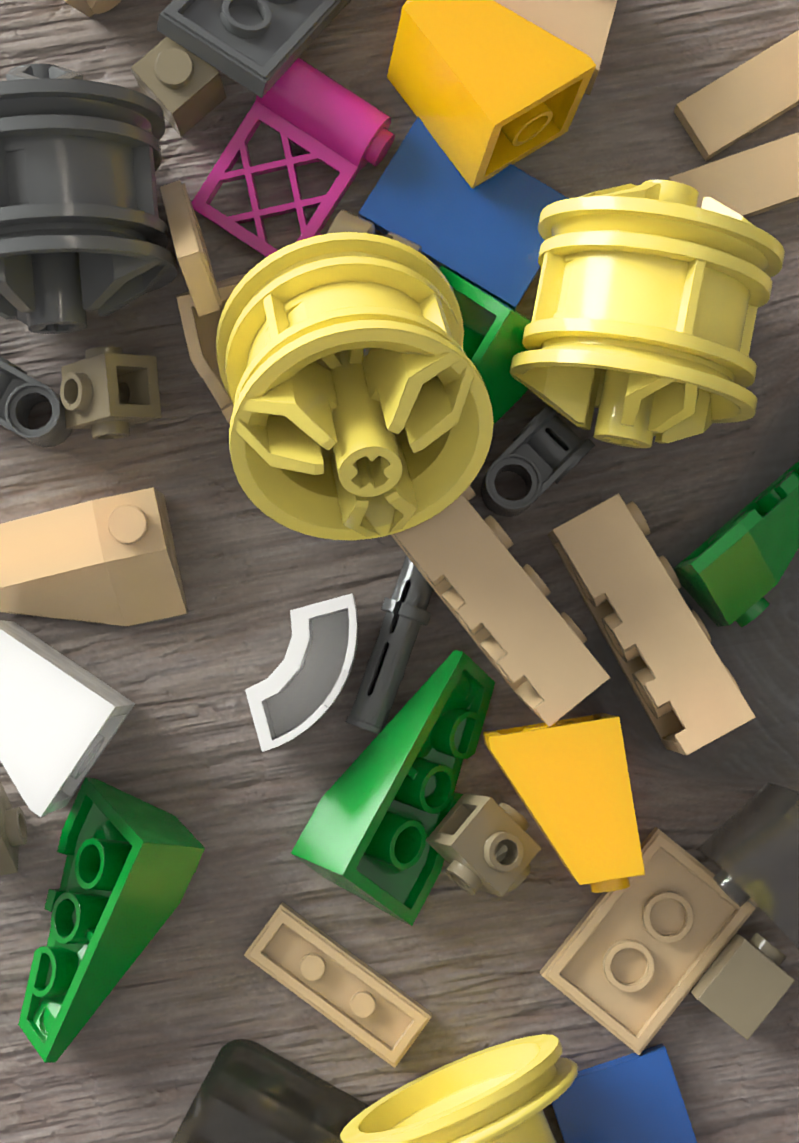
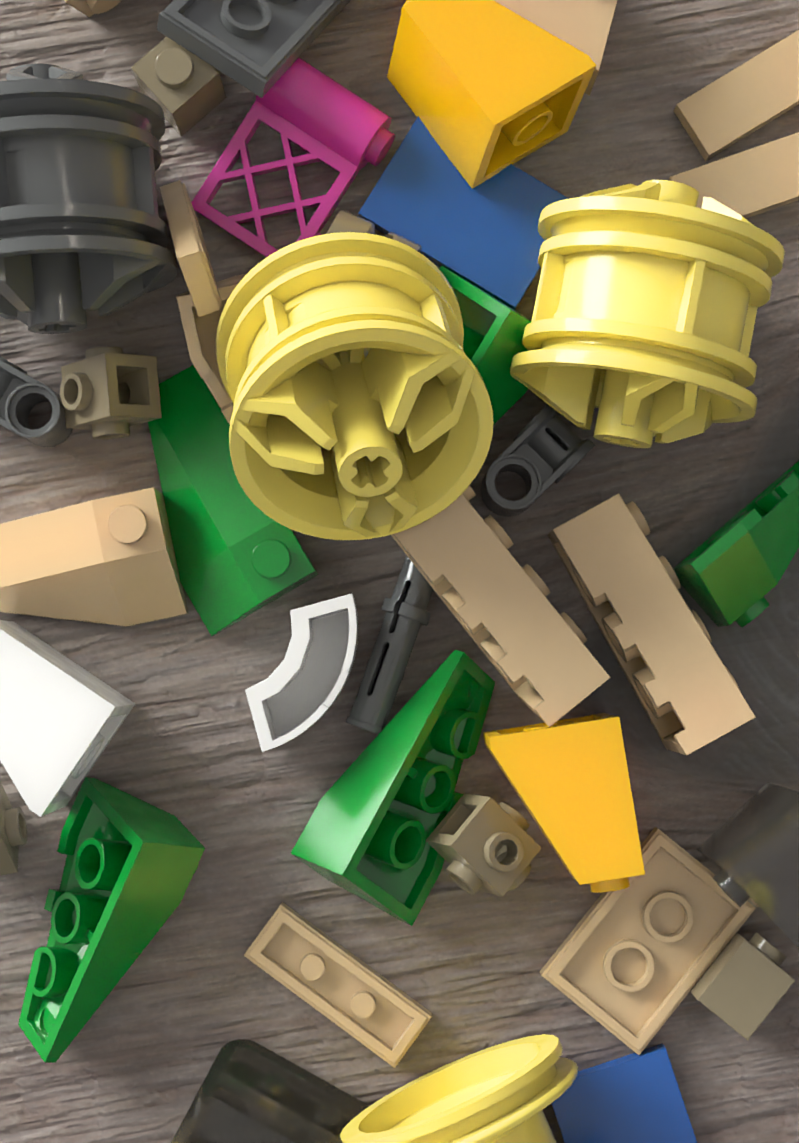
(223, 545): none -> green wedge

